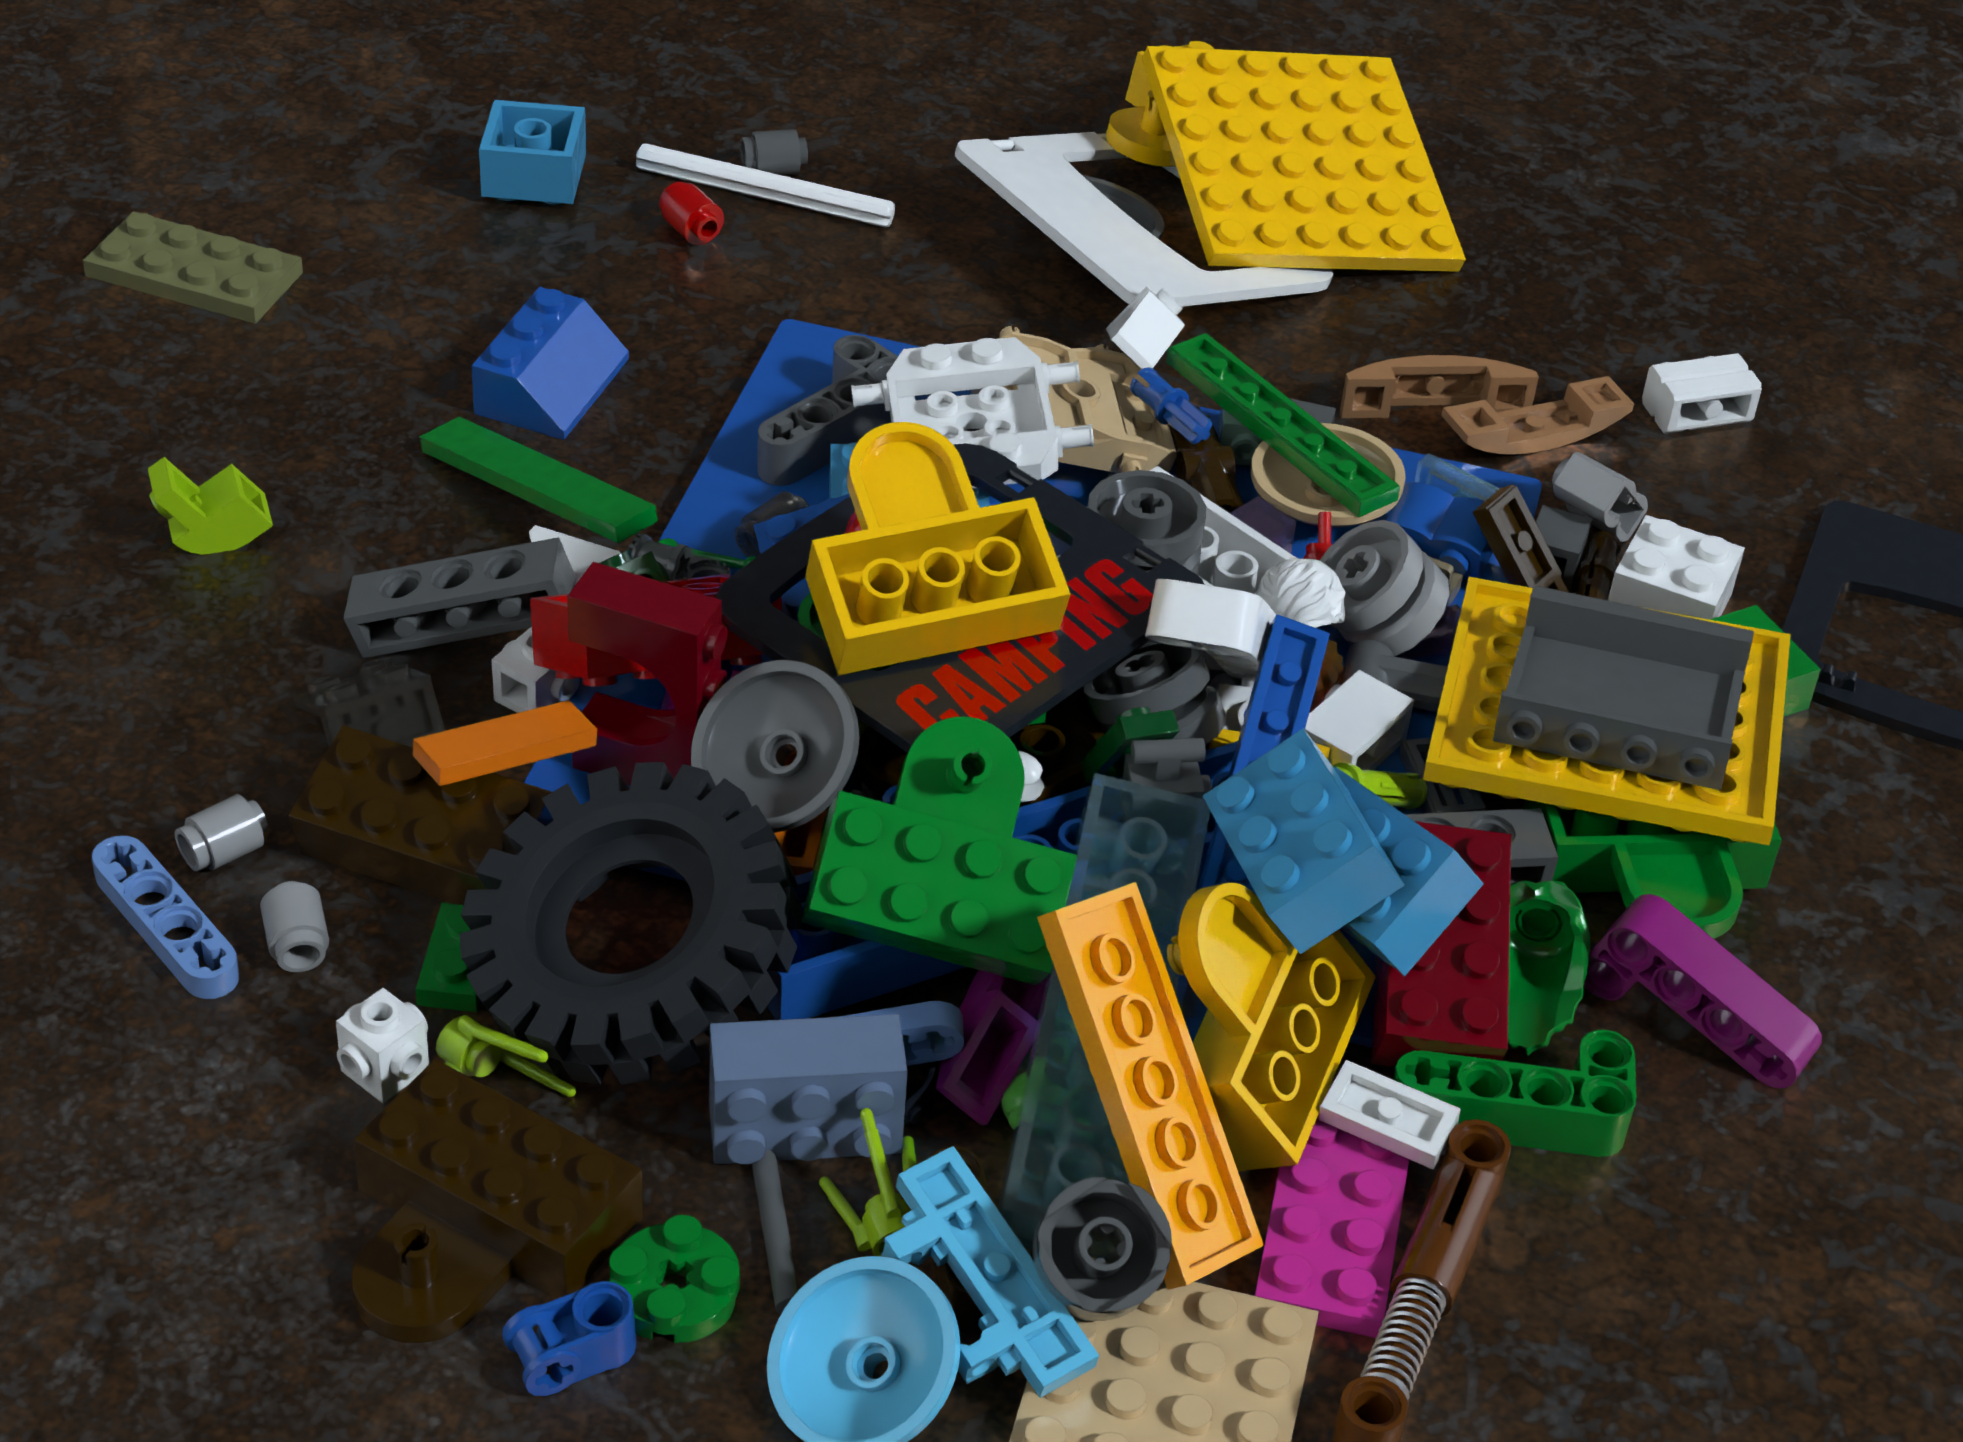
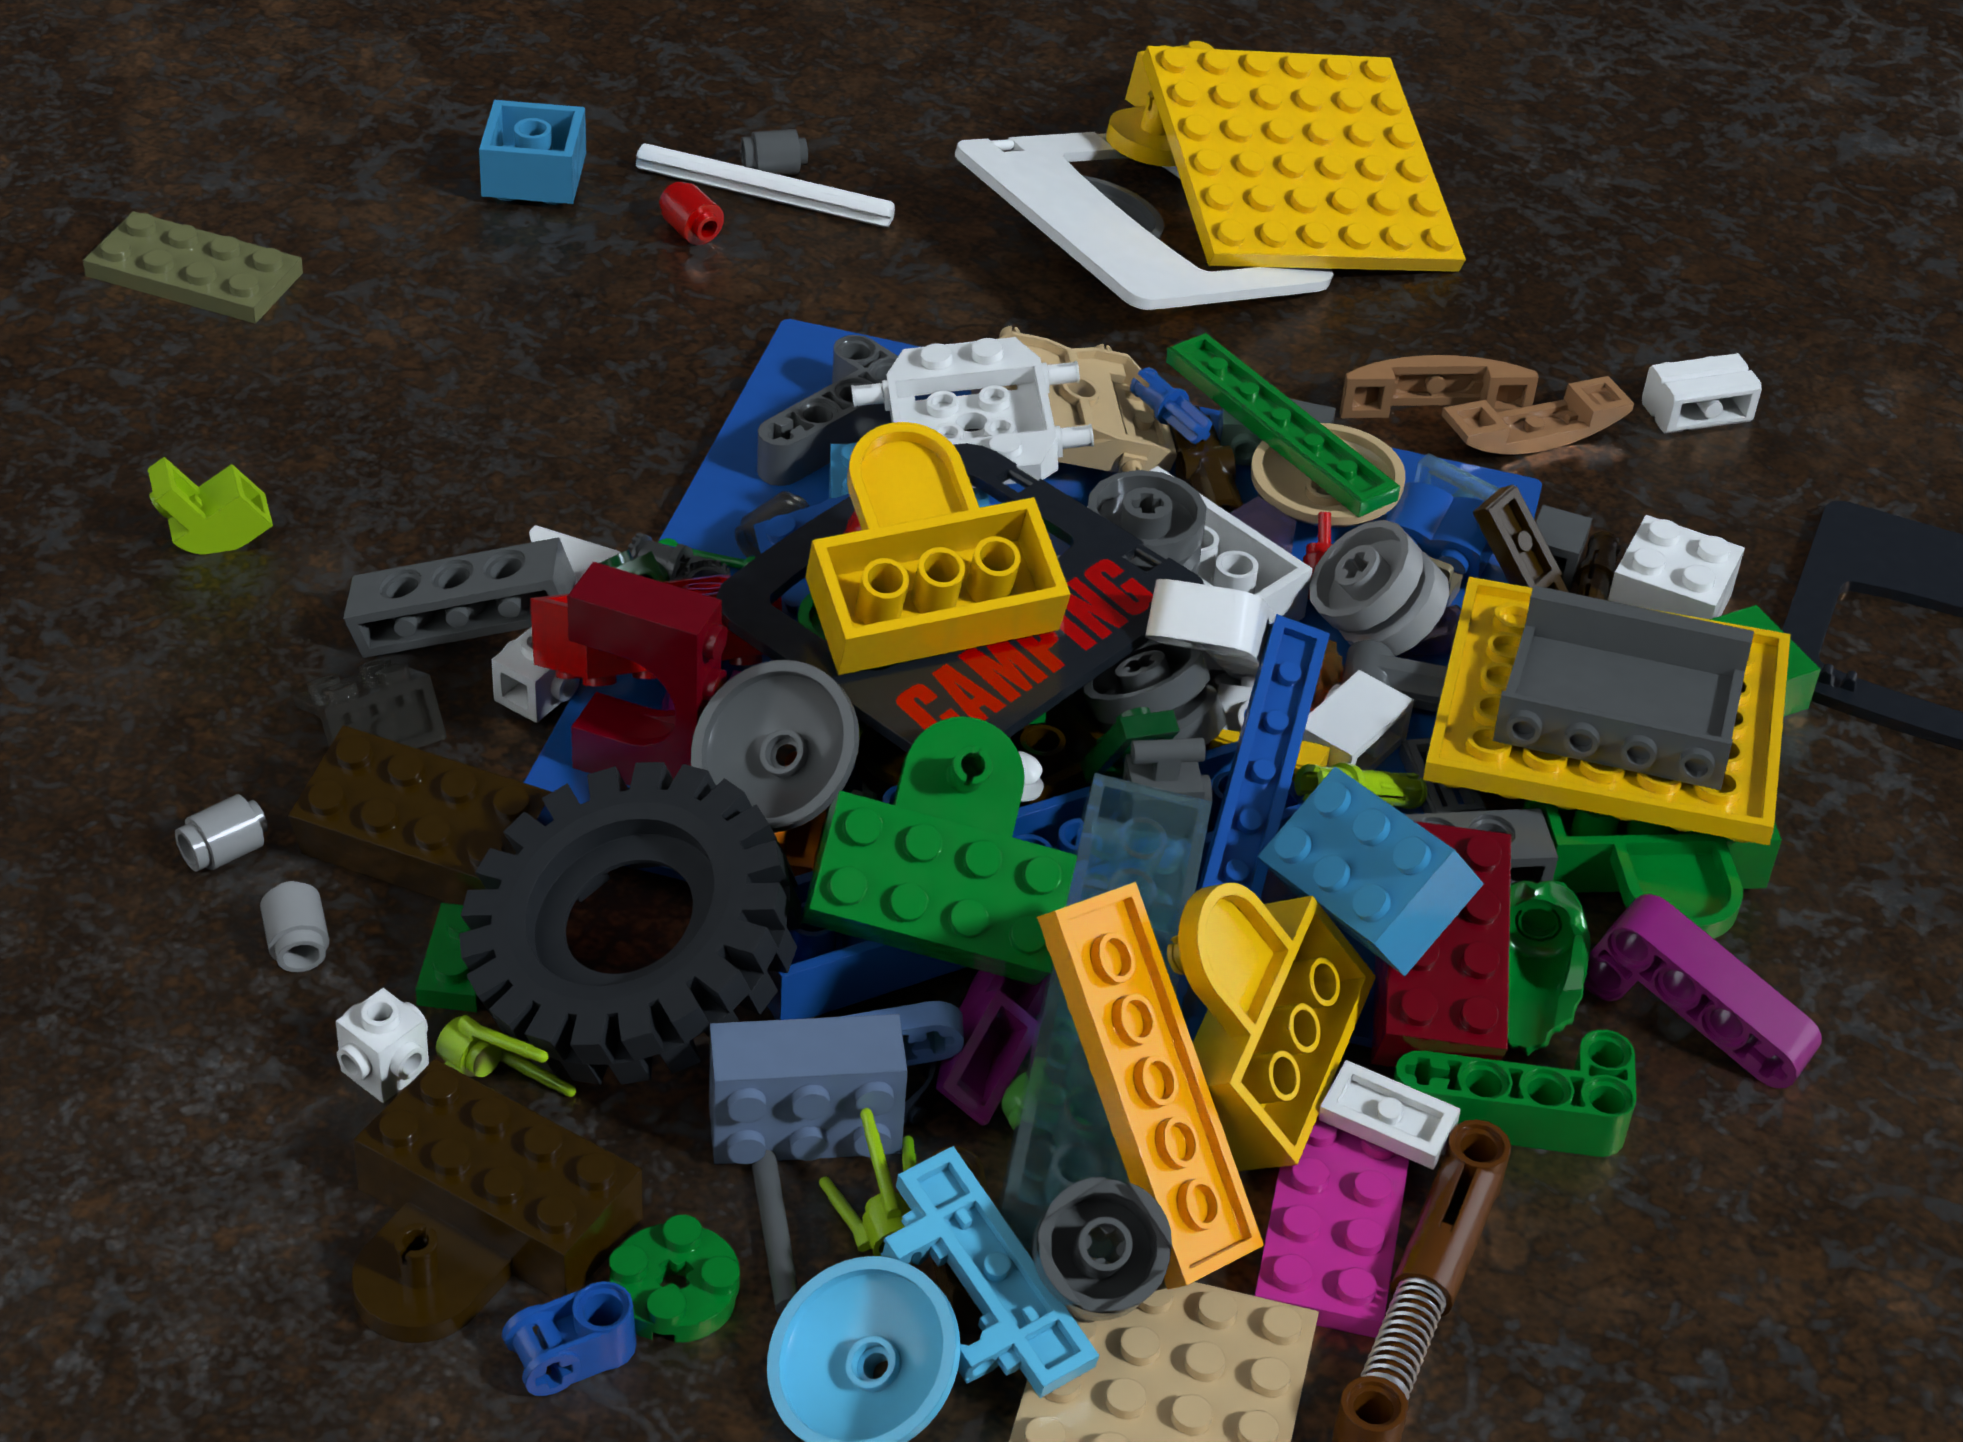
(172, 912): medium blue beam -> none
(504, 742): orange tile -> none
(539, 479): green tile -> none
(547, 365): blue slope -> none
(1147, 327): white slope -> none
(1302, 841): dark azure brick -> none
(1304, 592): white hair -> none
(1599, 494): light grey brick -> none

